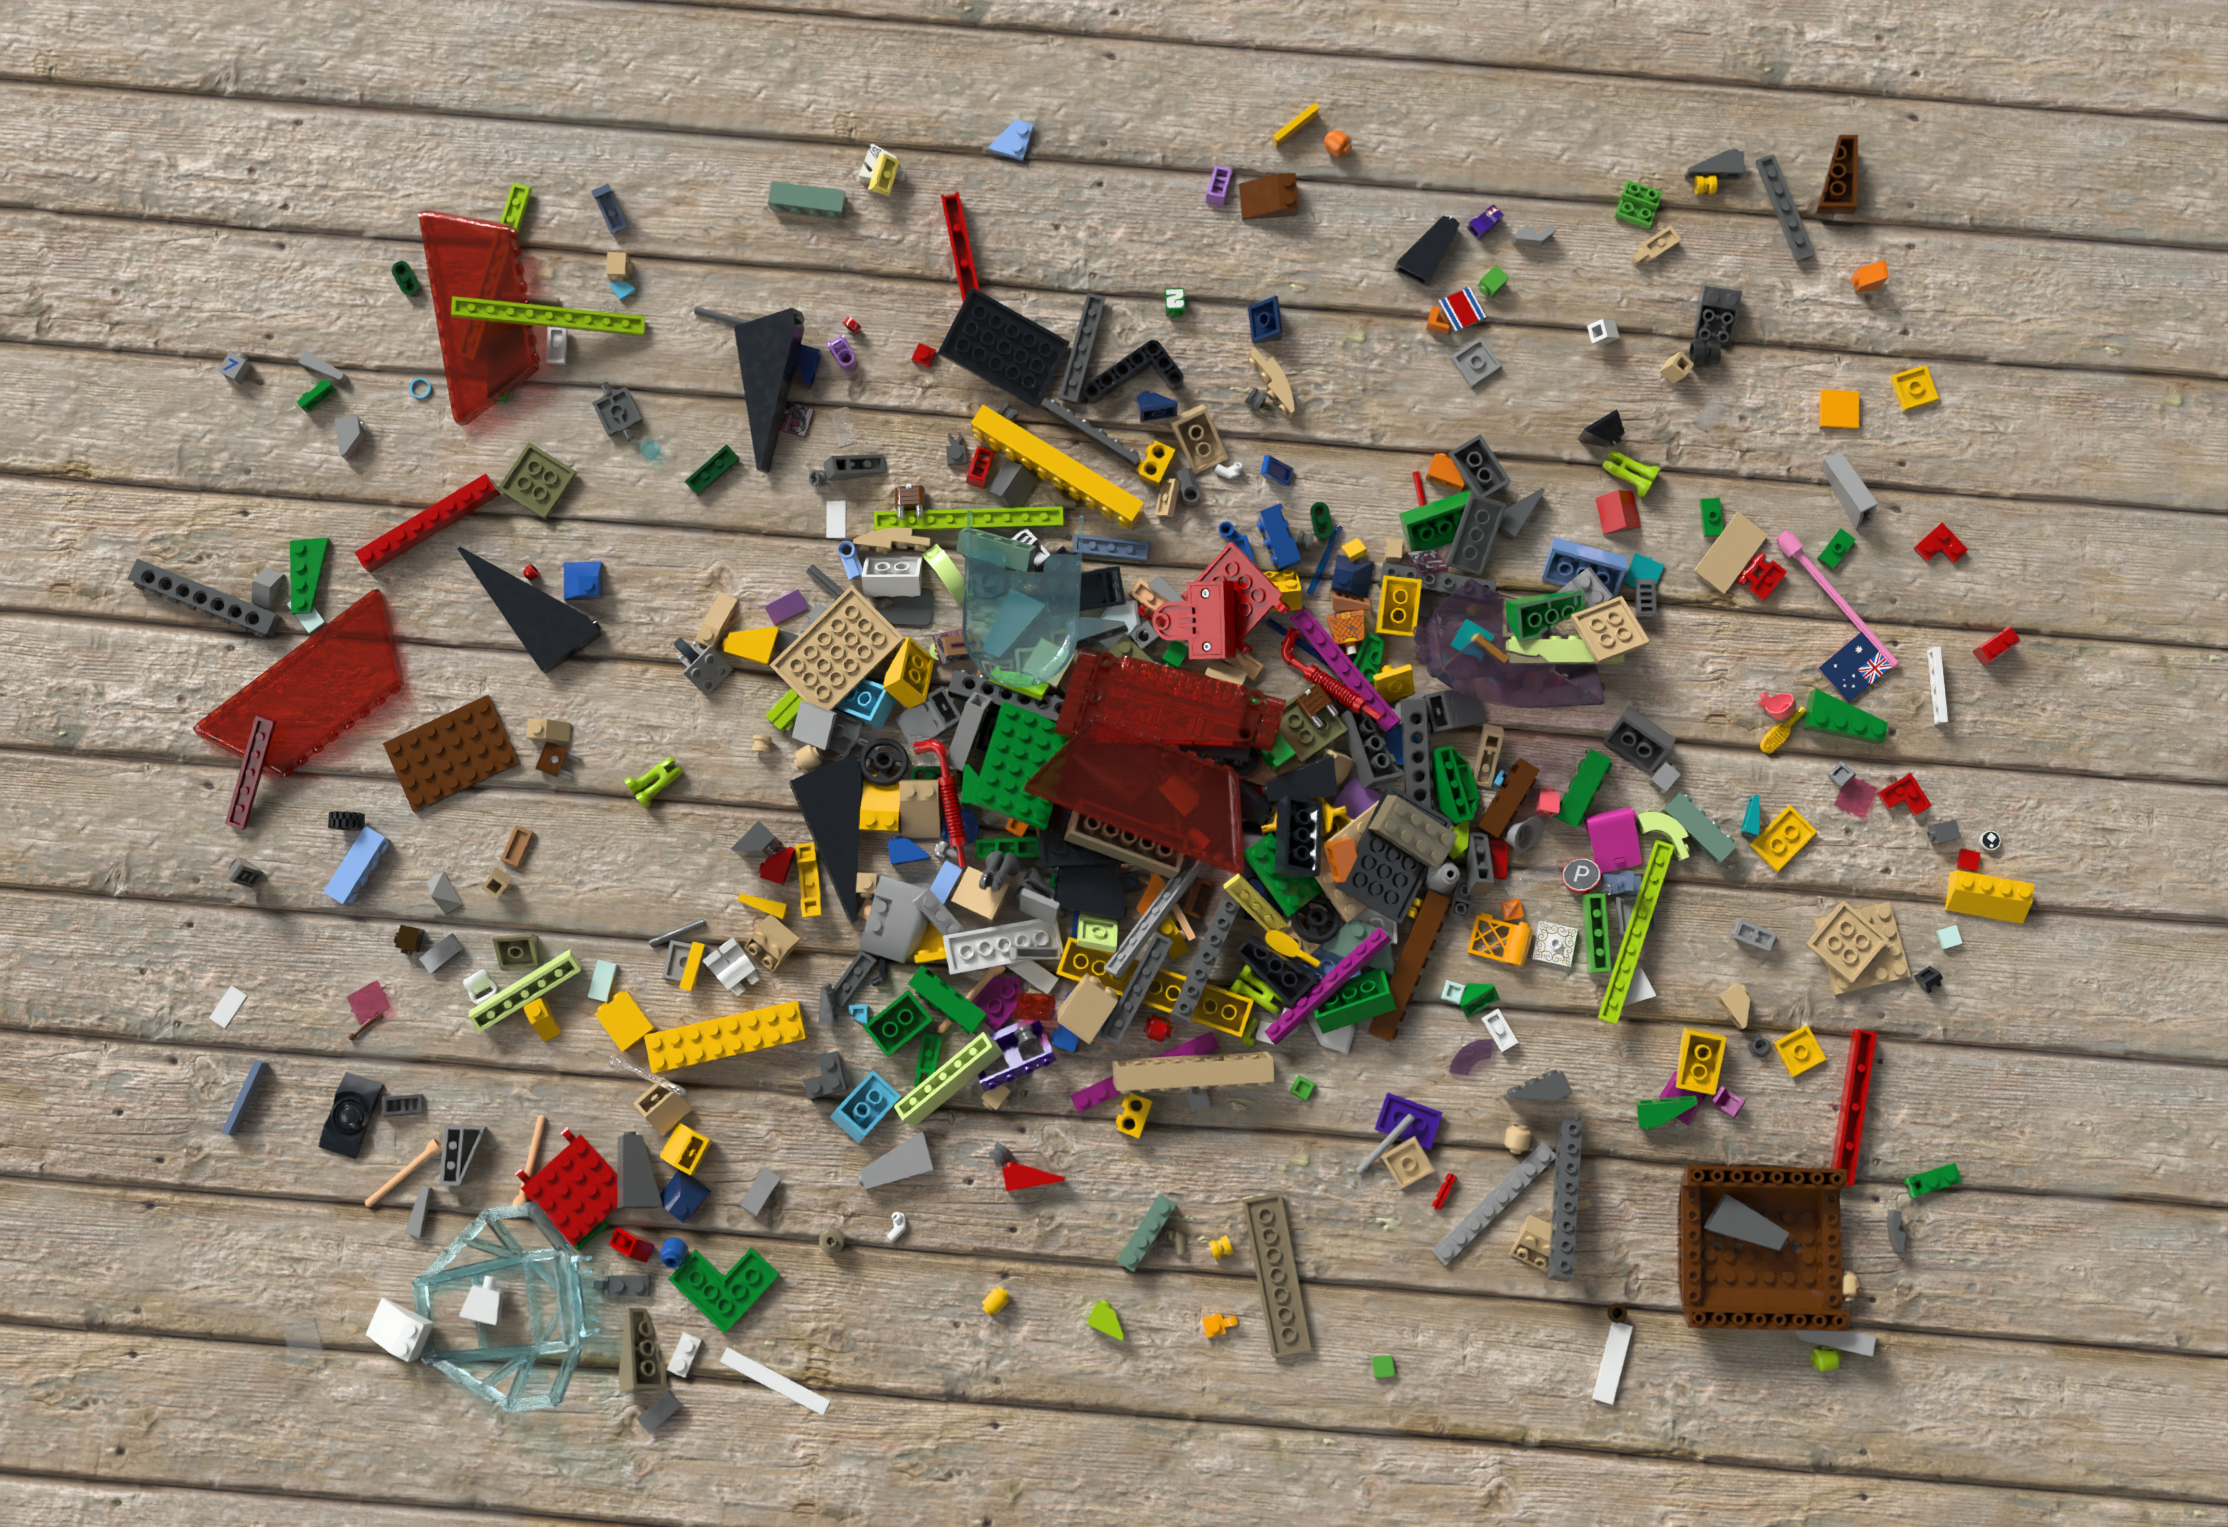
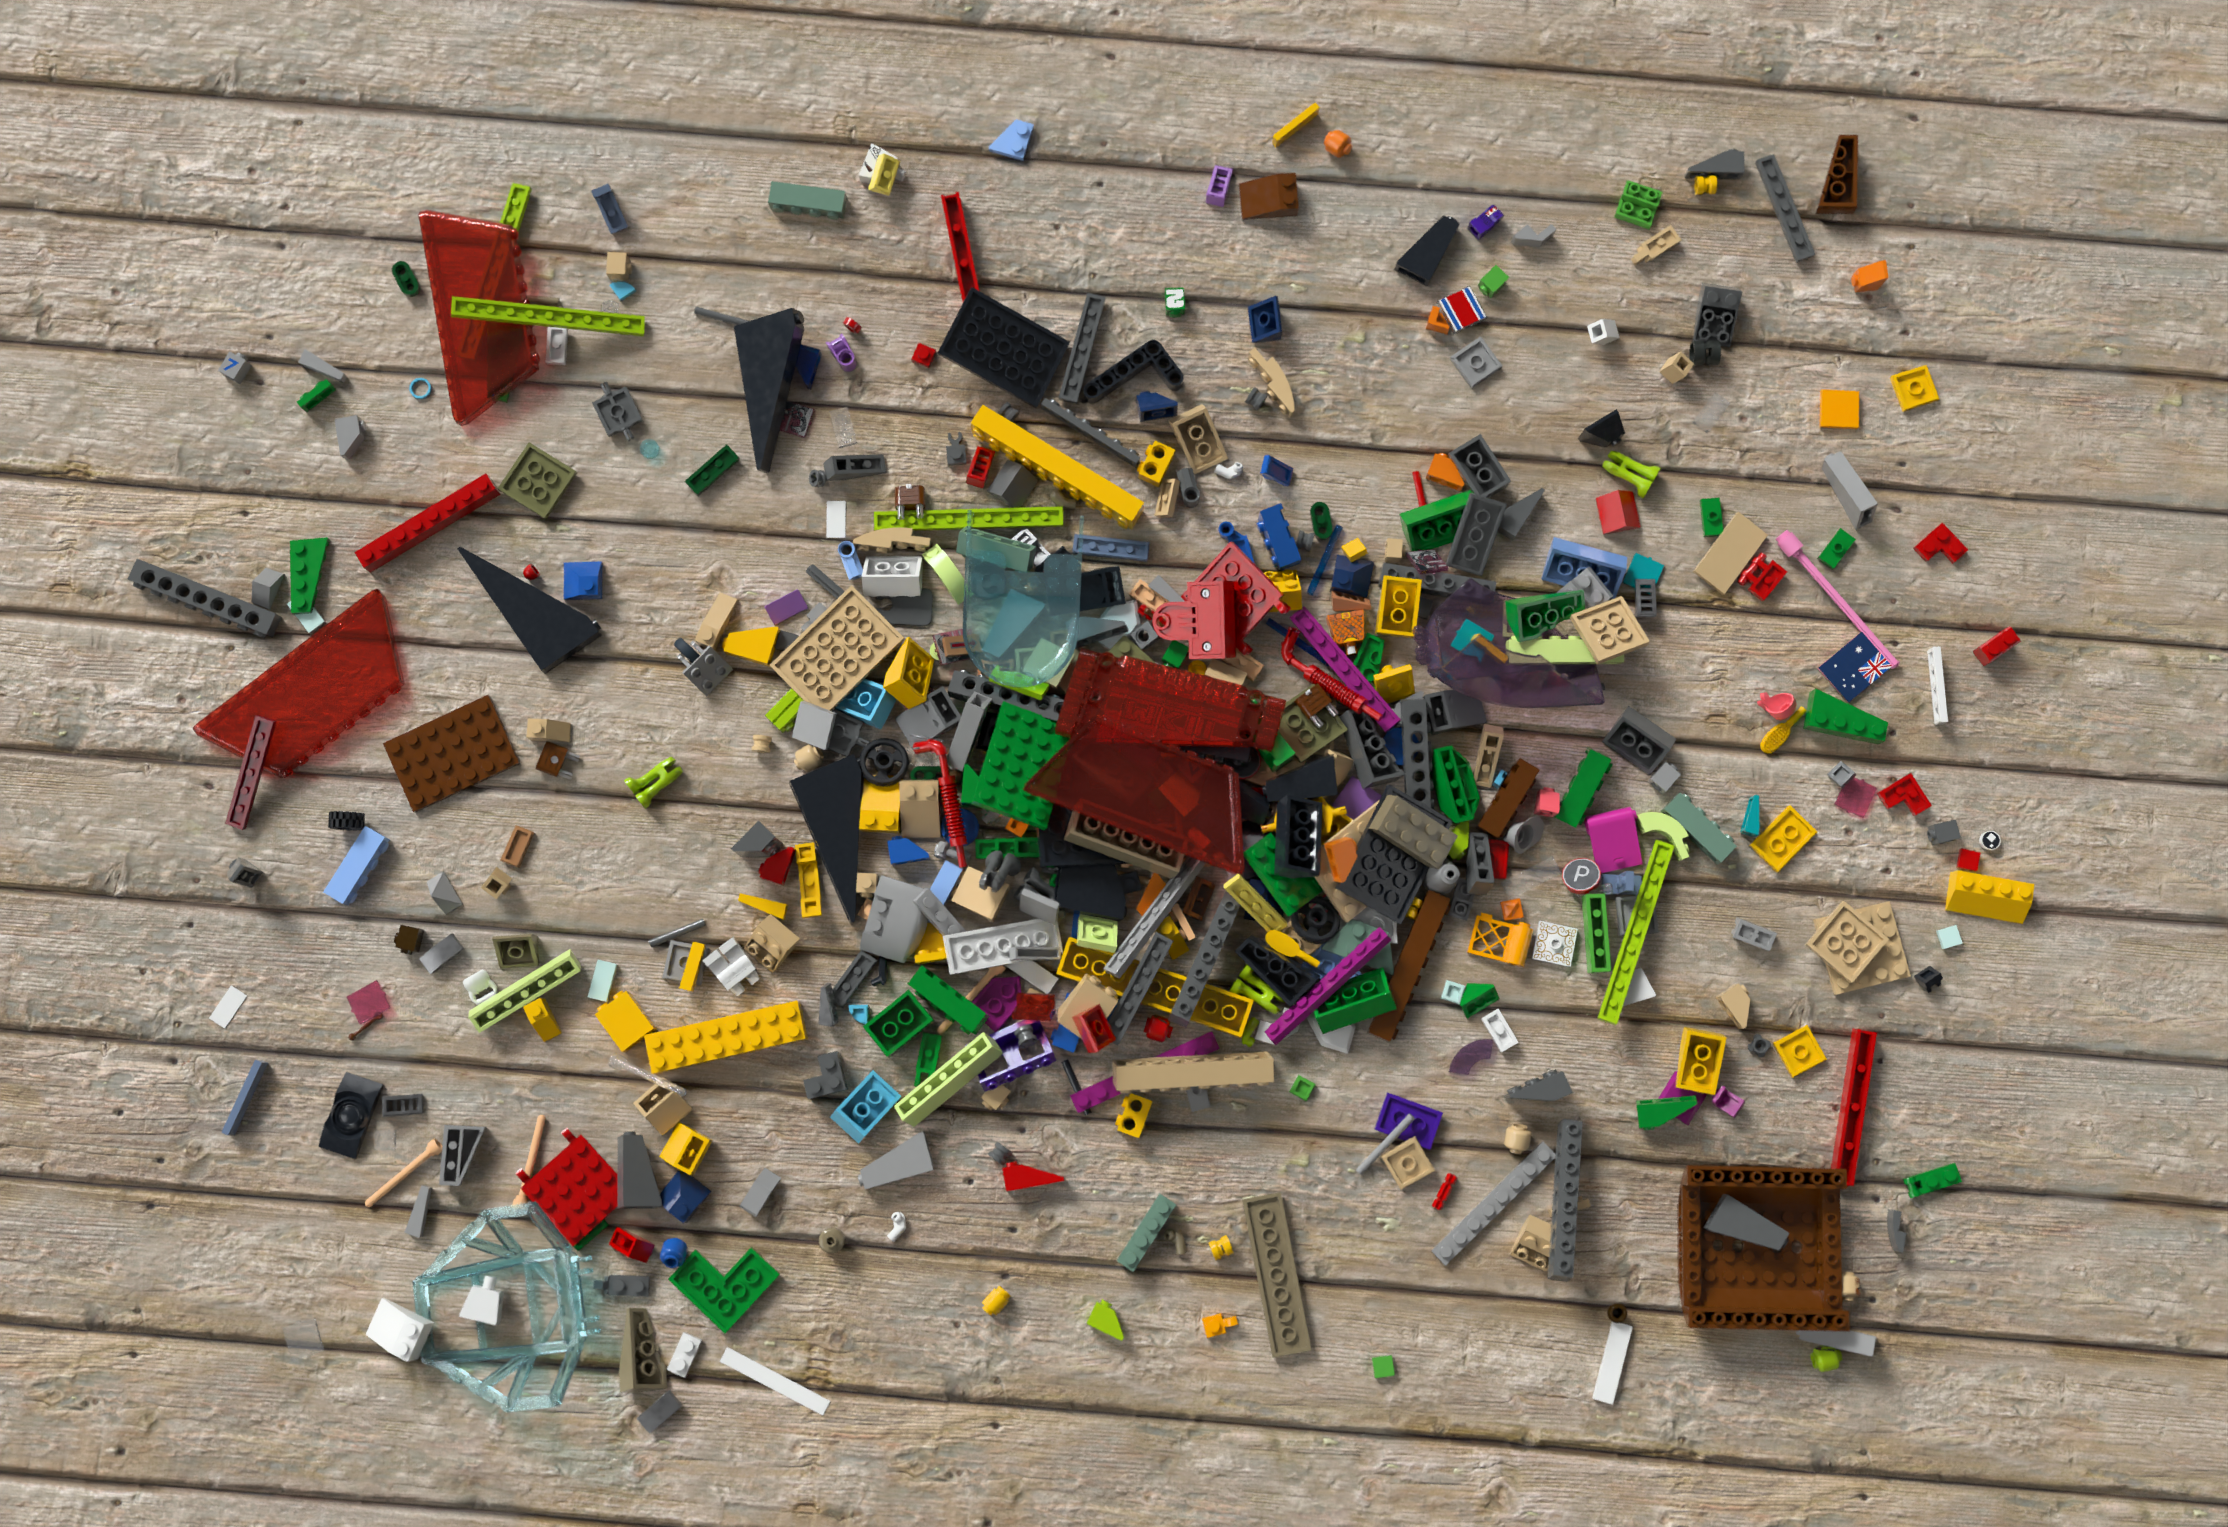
(1073, 1080): none -> black bar
(1094, 1029): none -> red slope
(1197, 667): none -> yellow tile

